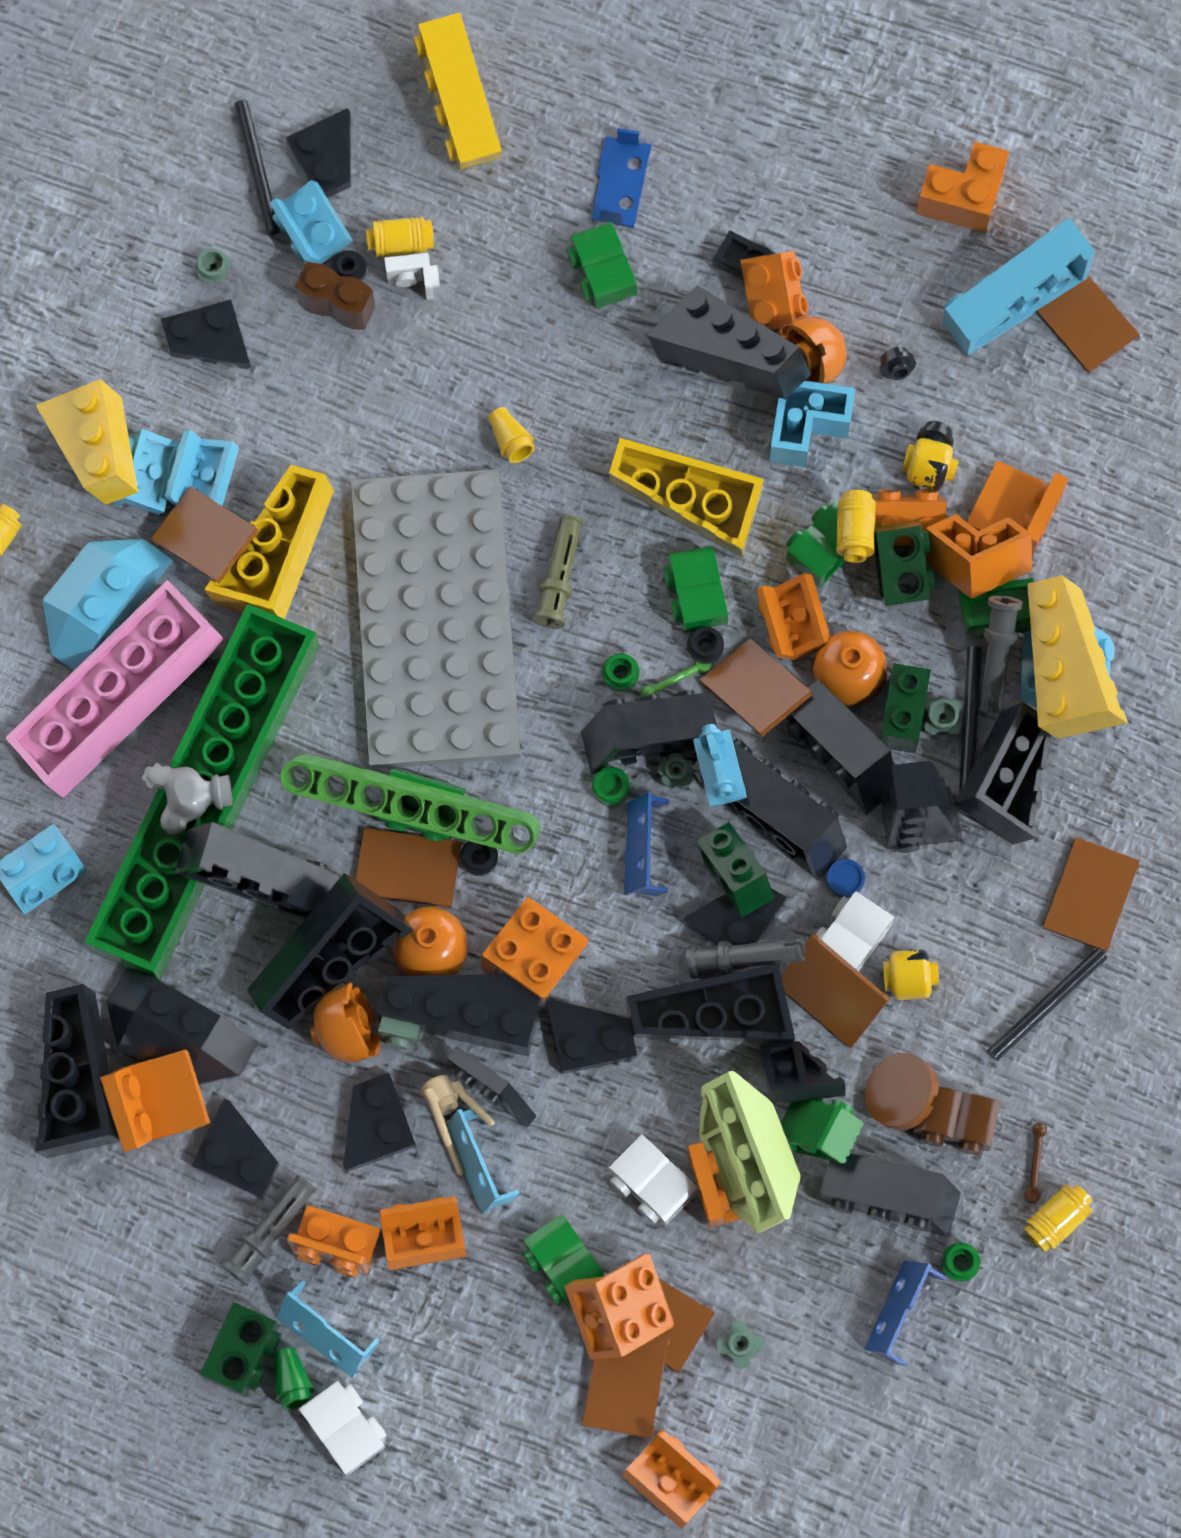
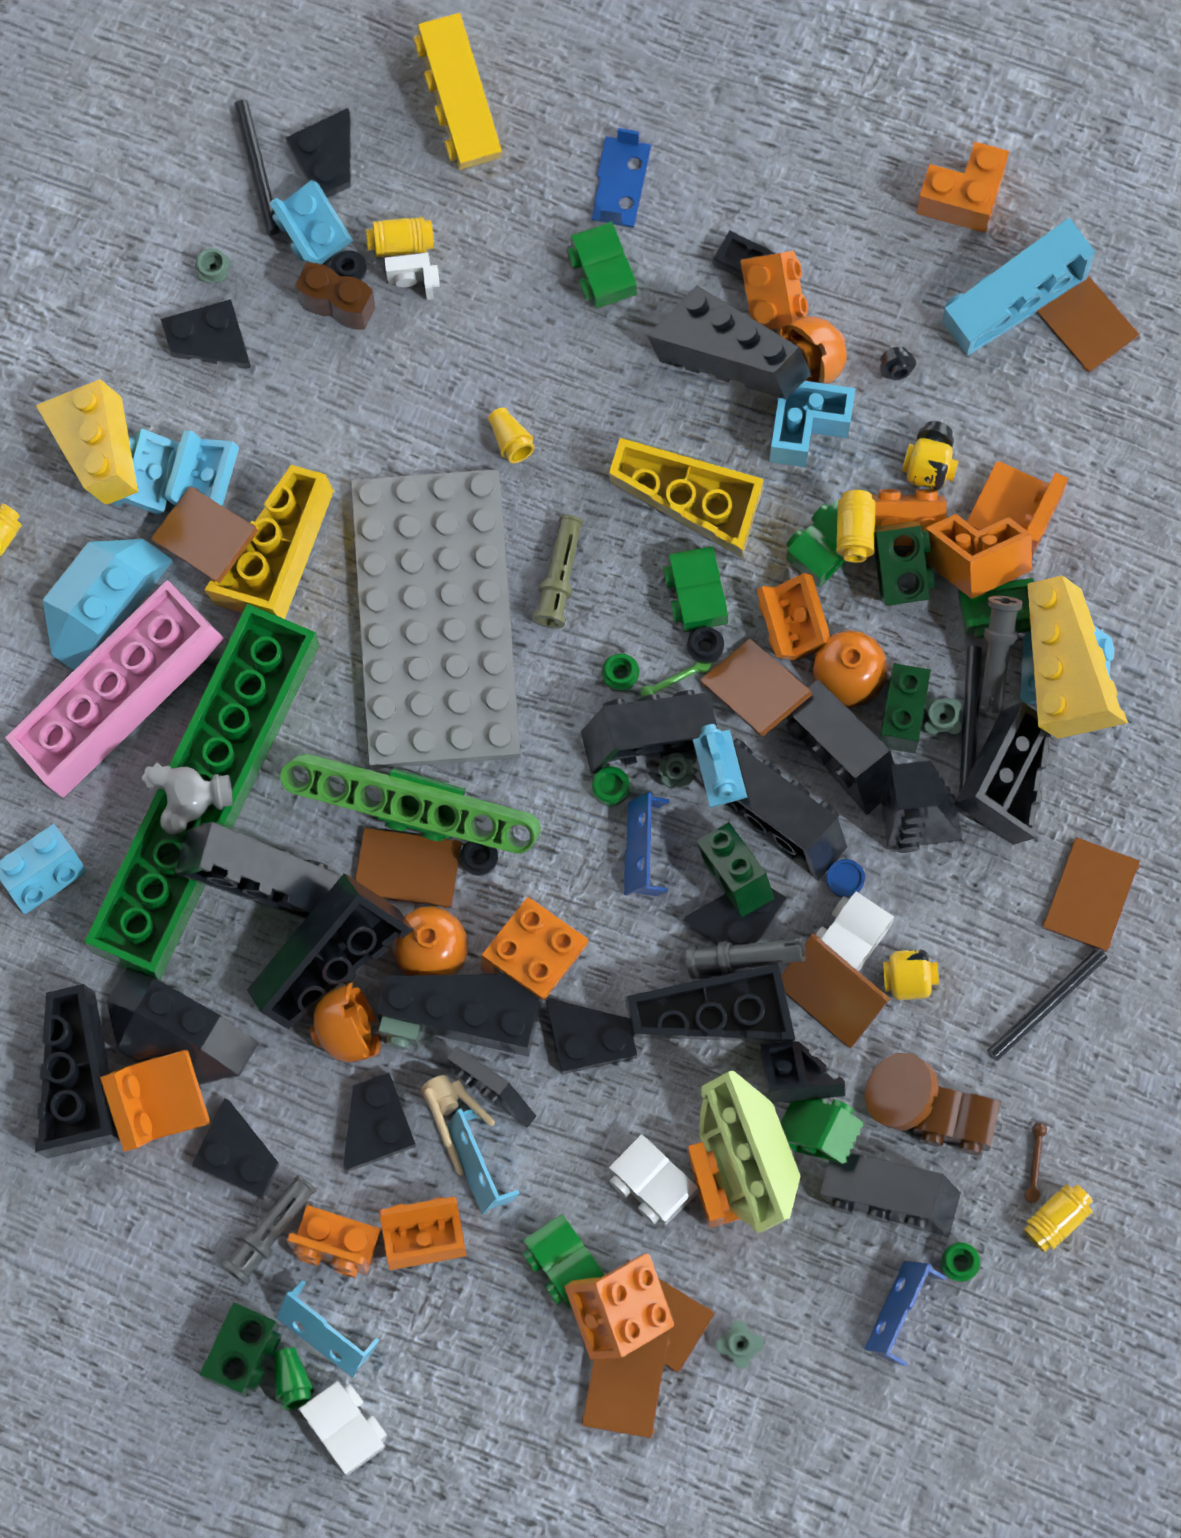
(672, 1478): orange bracket -> none

